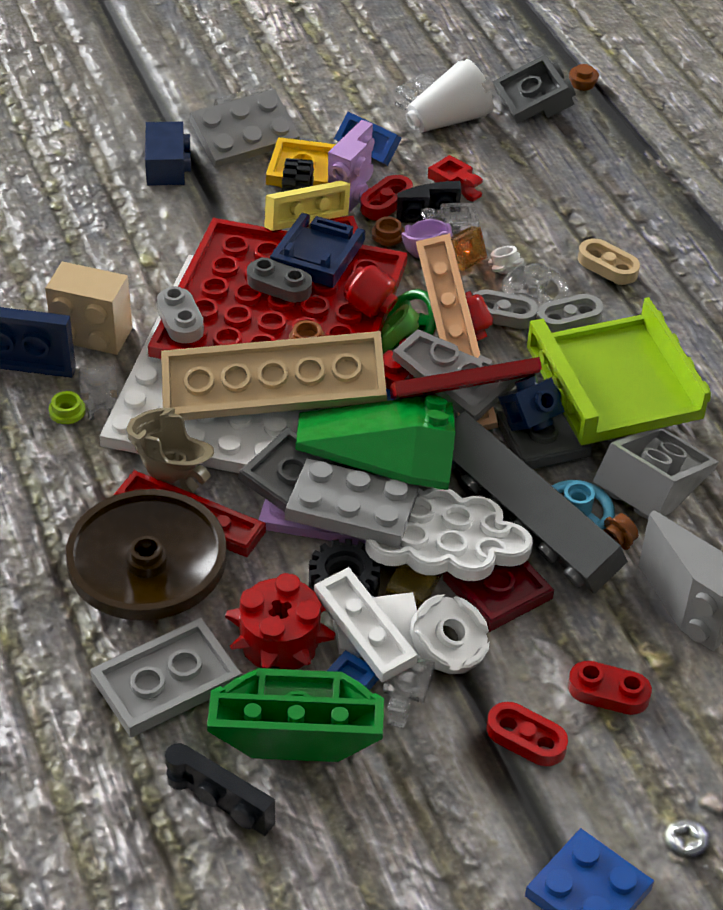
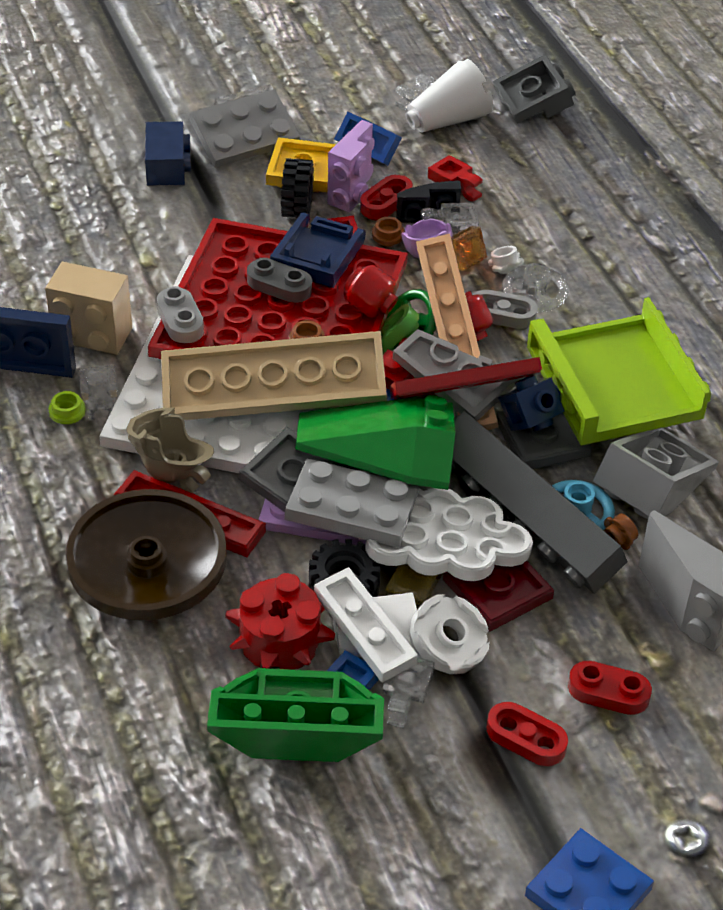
(164, 676): light grey plate -> none
(219, 788): black plate -> none
(321, 200): light yellow plate -> none
(571, 312): light grey plate -> none
(583, 77): dark orange plate -> none
(608, 261): tan plate -> none

